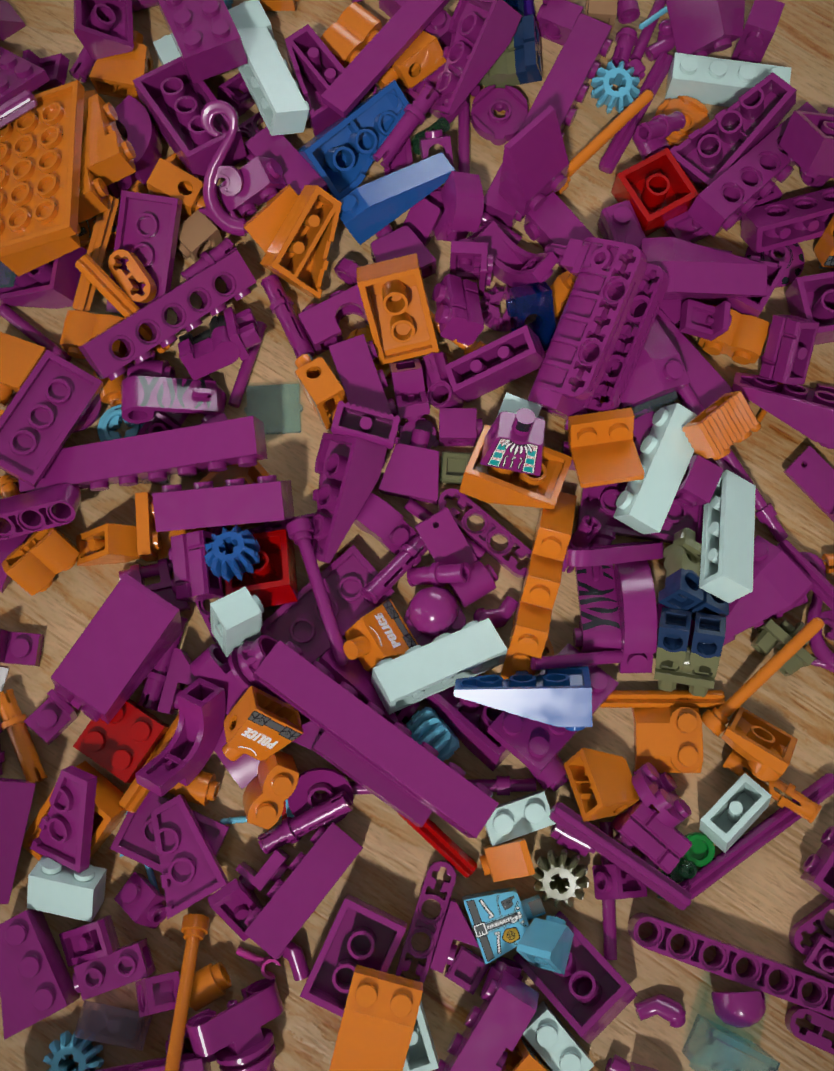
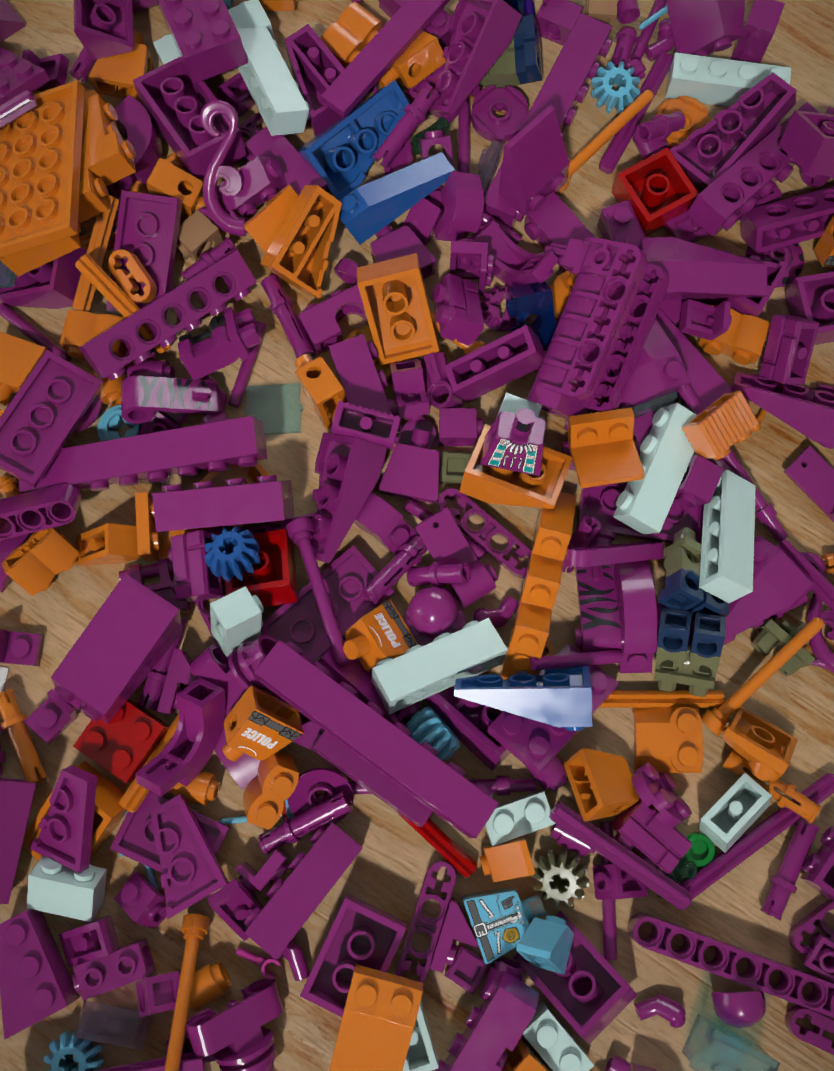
(489, 164): none -> clear purple plate
(784, 882): none -> magenta pin

